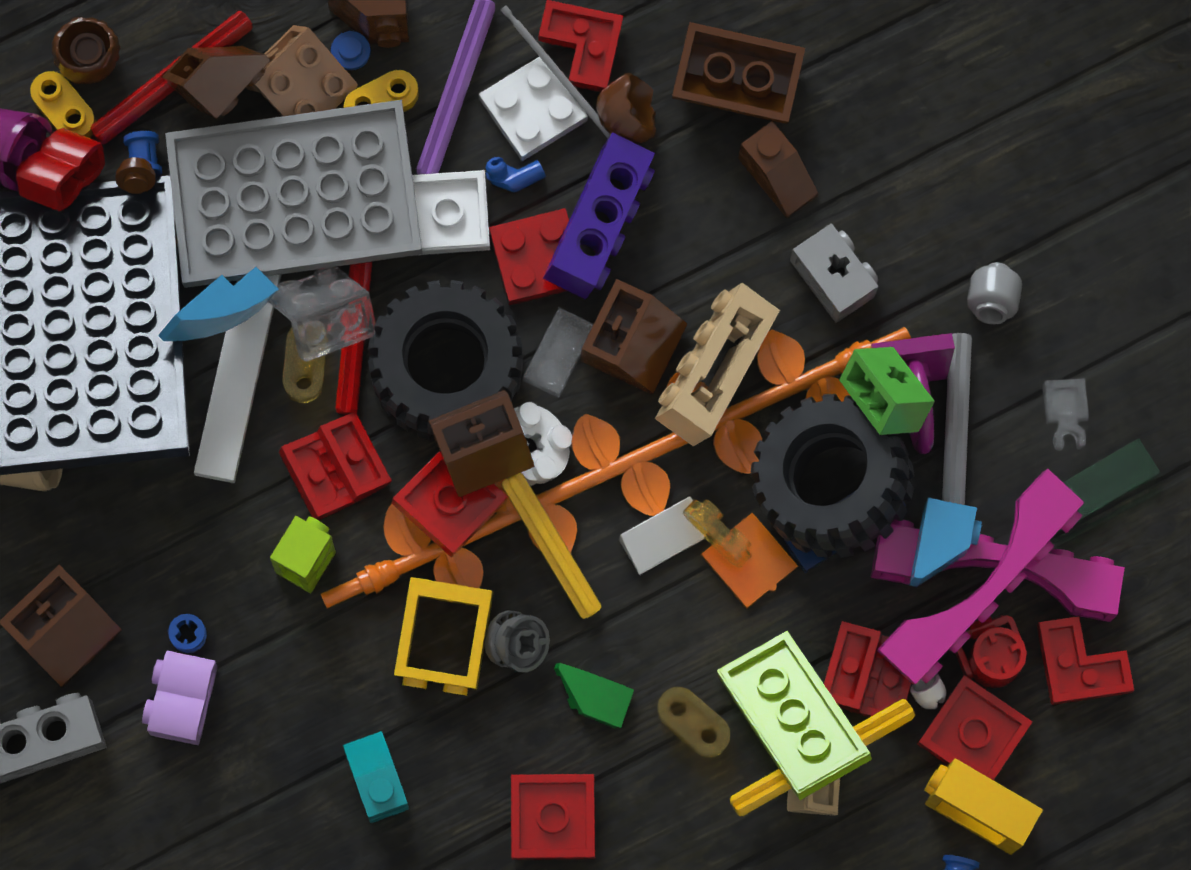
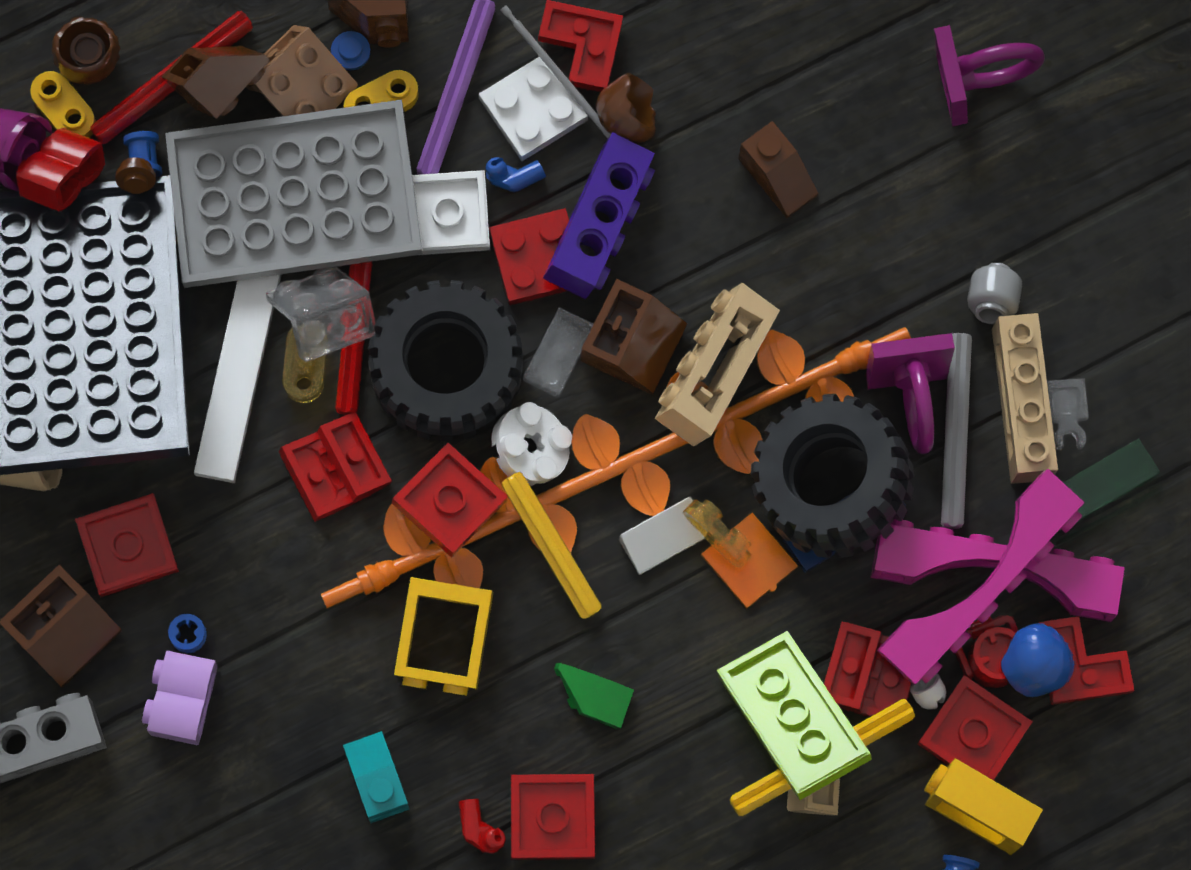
(126, 545): none -> red plate
(220, 307): dark azure slope -> none
(303, 552): lime brick -> none
(477, 831): none -> red arm
(482, 443): reddish brown slope -> none
(504, 645): dark grey wheel -> none
(694, 721): clear yellow plate -> none
(738, 73): reddish brown slope -> none
(836, 293): light grey brick -> none
(886, 390): bright green brick -> none
(943, 538): dark azure slope -> none
(958, 71): none -> magenta tile
(1024, 397): none -> tan brick
(1037, 661): none -> blue hair

